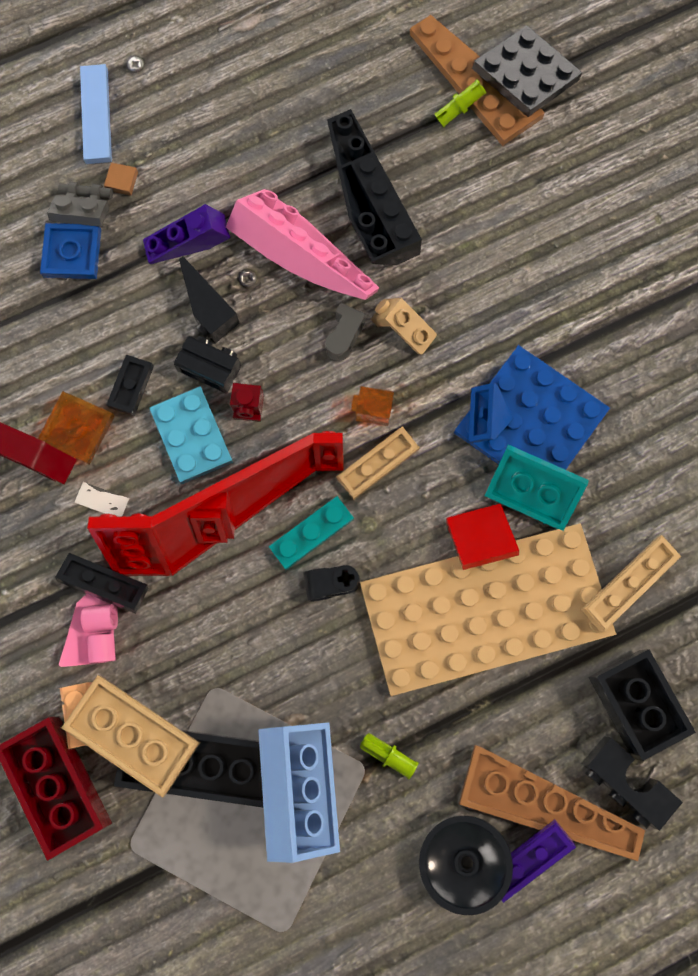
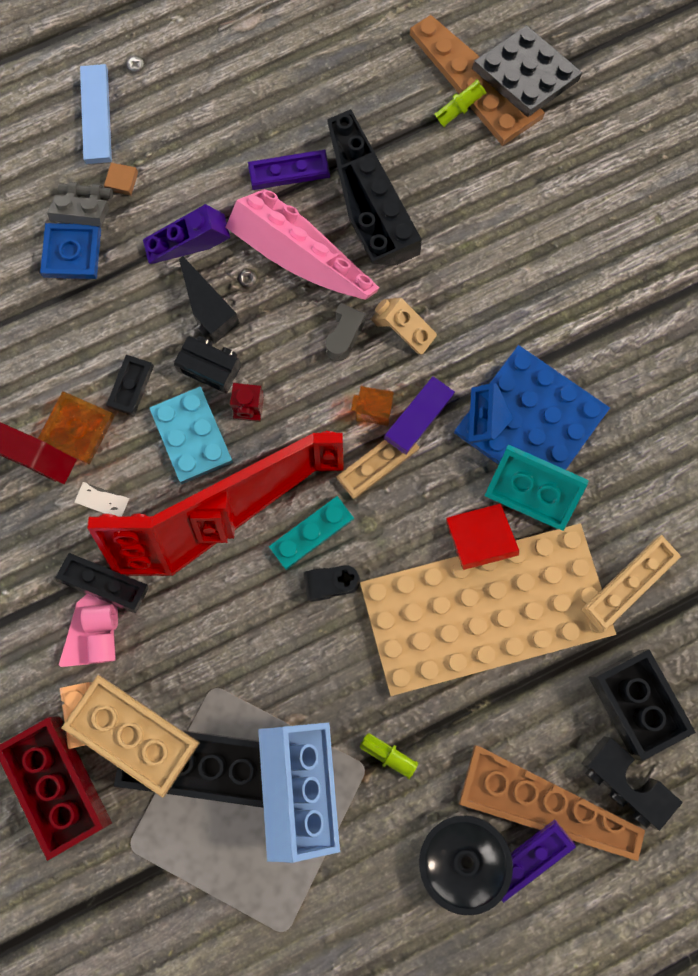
(288, 169): none -> dark purple tile
(419, 415): none -> dark purple tile

